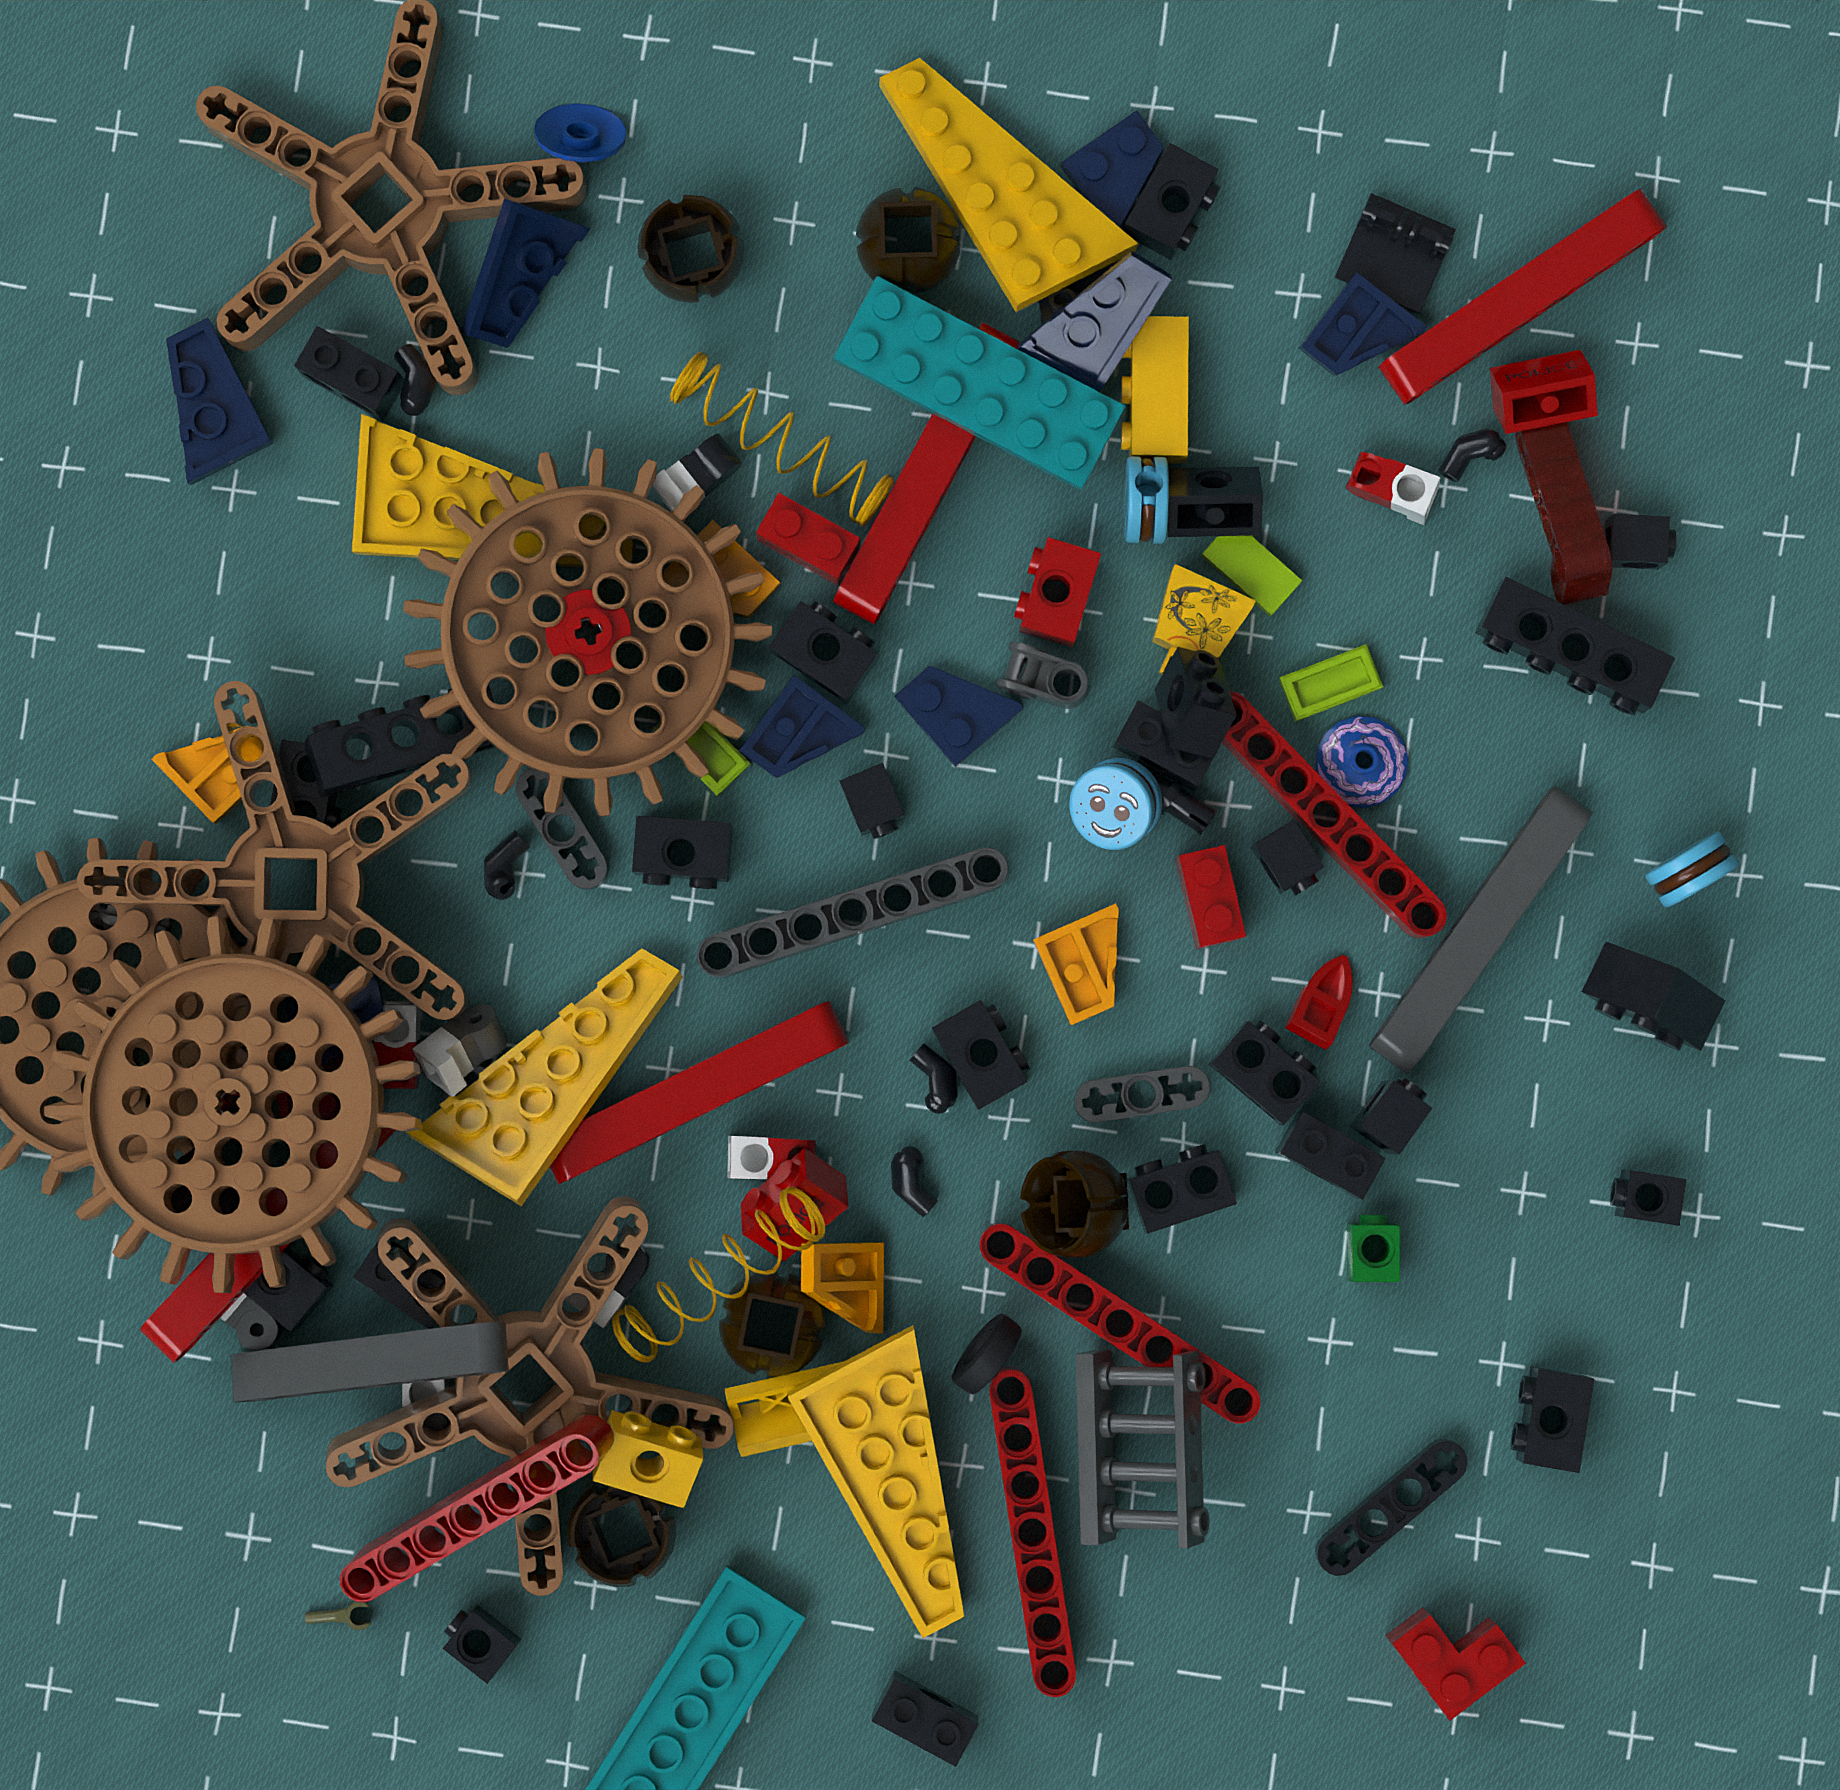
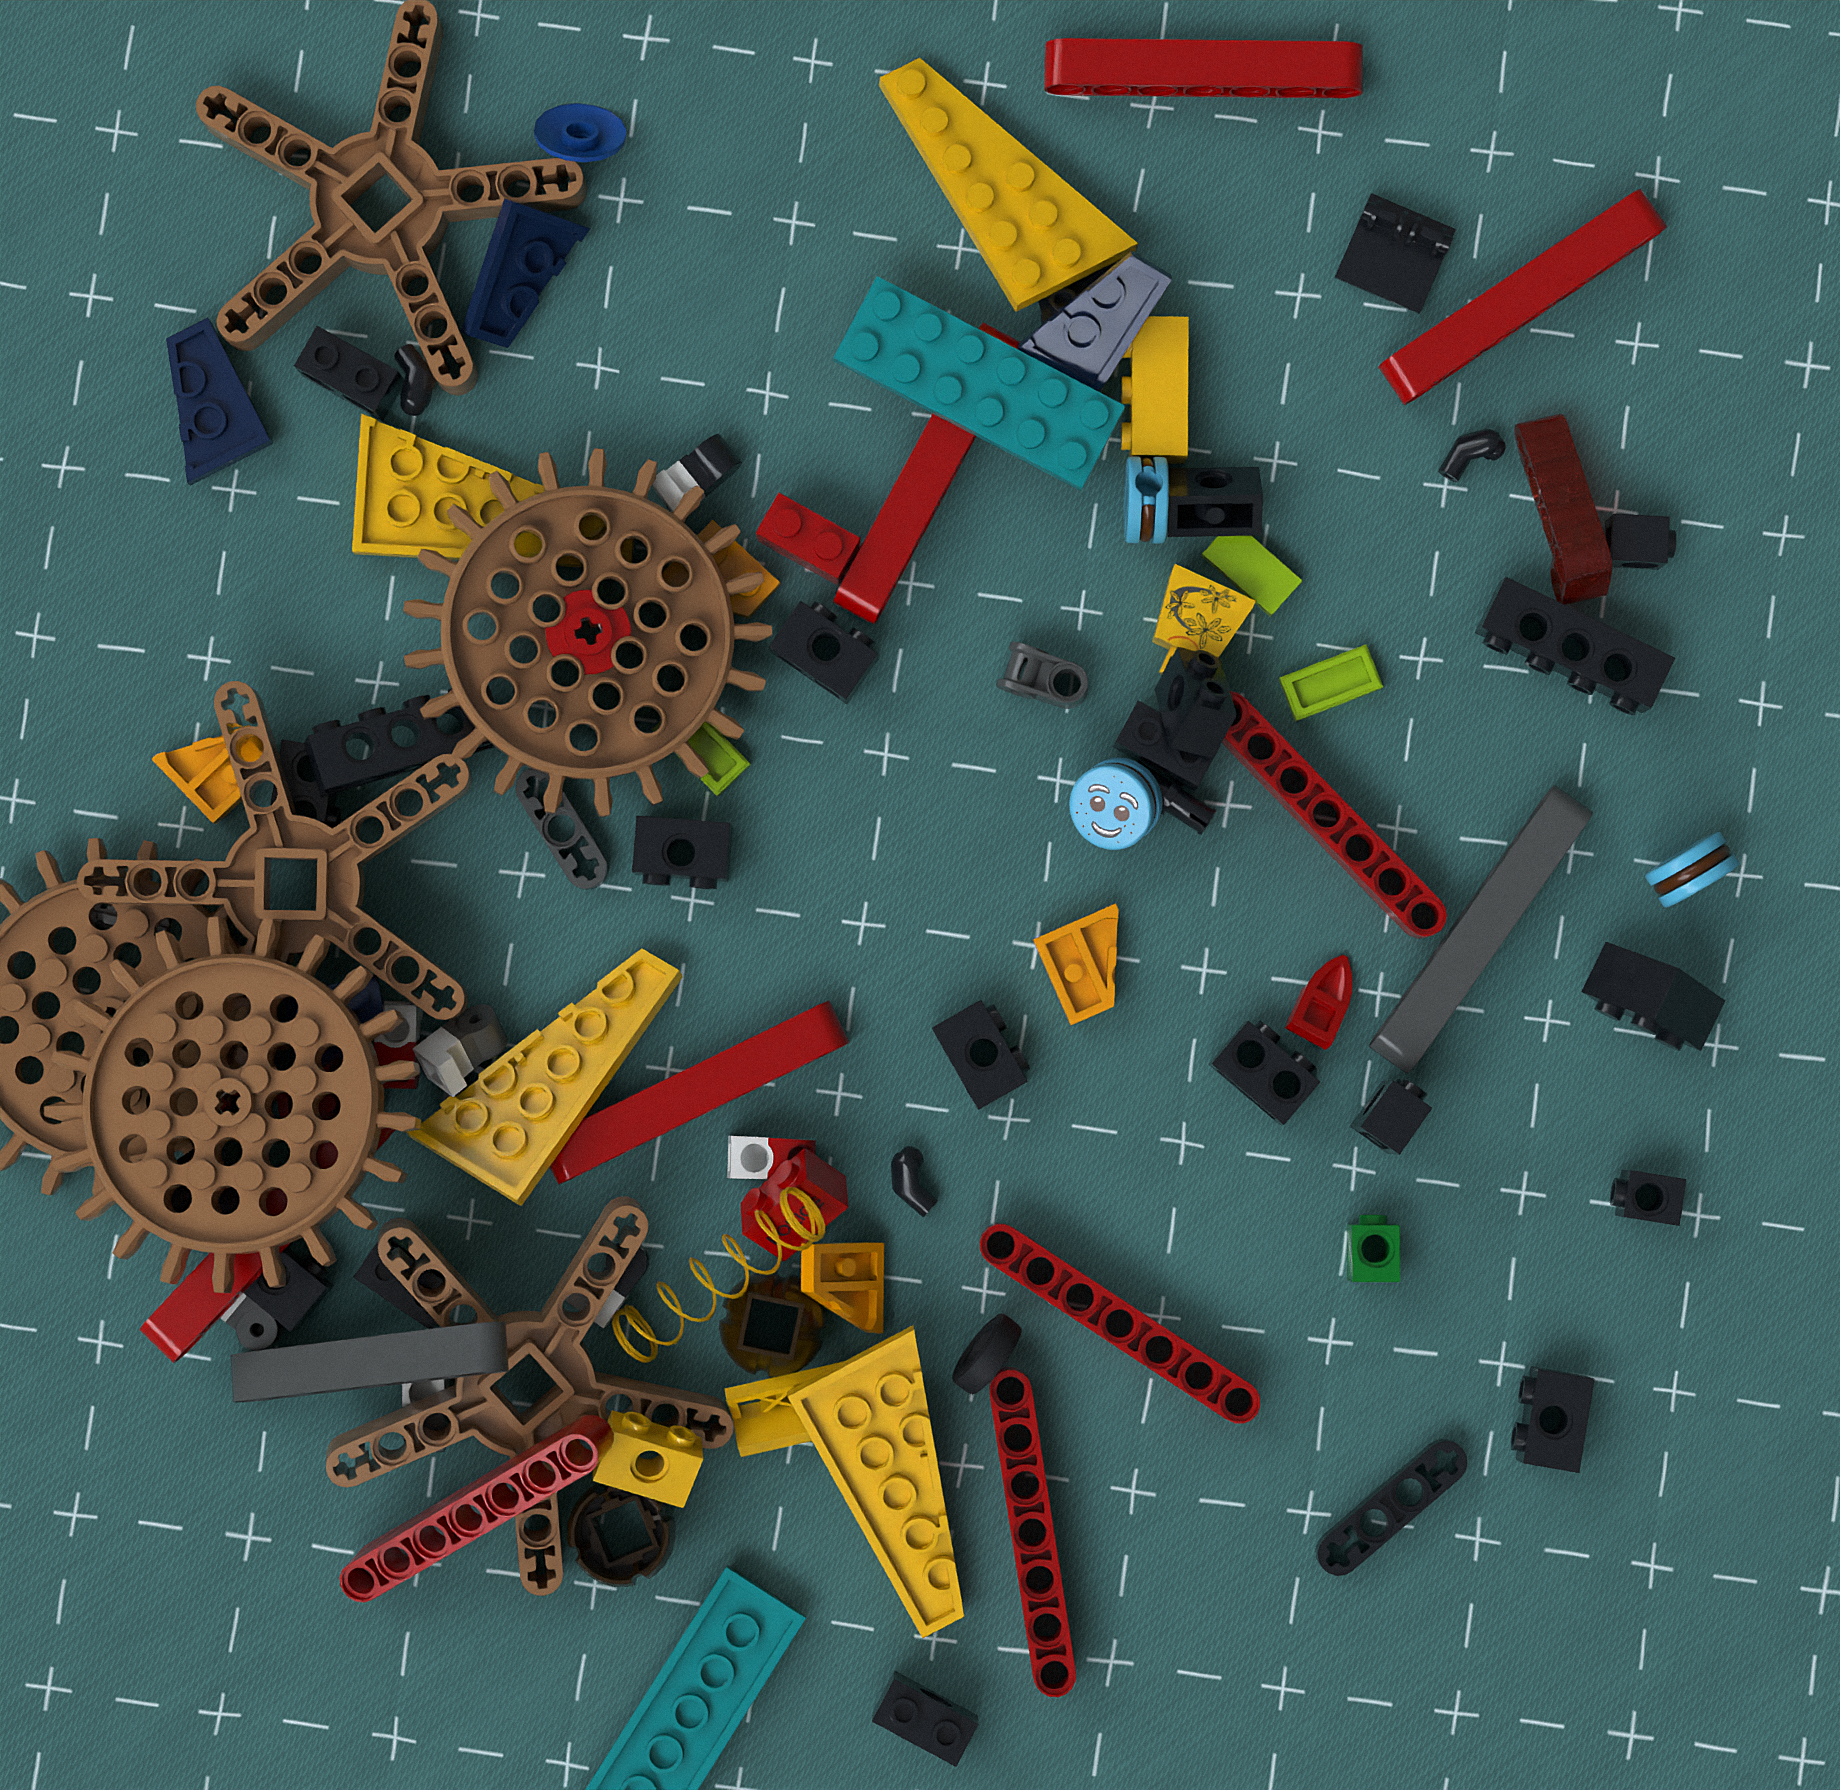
(339, 1616): olive hand -> none
(486, 1663): black brick -> none
(499, 866): black arm -> none
(683, 220): dark brown piece -> none
(685, 387): yellow piece -> none
(797, 729): dark blue wing -> none
(828, 912): dark grey beam -> none
(873, 801): black brick -> none
(915, 269): dark brown piece -> none
(941, 1079): black arm -> none
(955, 712): dark blue wing -> none
(1060, 1200): dark brown piece -> none
(1061, 620): red brick -> none
(1101, 1470): dark grey fence -> none
(1115, 166): dark blue wing -> none
(1174, 1077): dark grey beam -> none
(1178, 175): black brick -> none
(1184, 1201): black brick -> none
(1203, 68): none -> red beam
(1210, 897): red brick -> none
(1288, 858): black brick -> none
(1330, 1155): black brick -> none
(1338, 767): dish -> none
(1358, 327): dark blue wing -> none
(1394, 485): leg -> none
(1459, 1671): red brick -> none
(1543, 391): red brick -> none

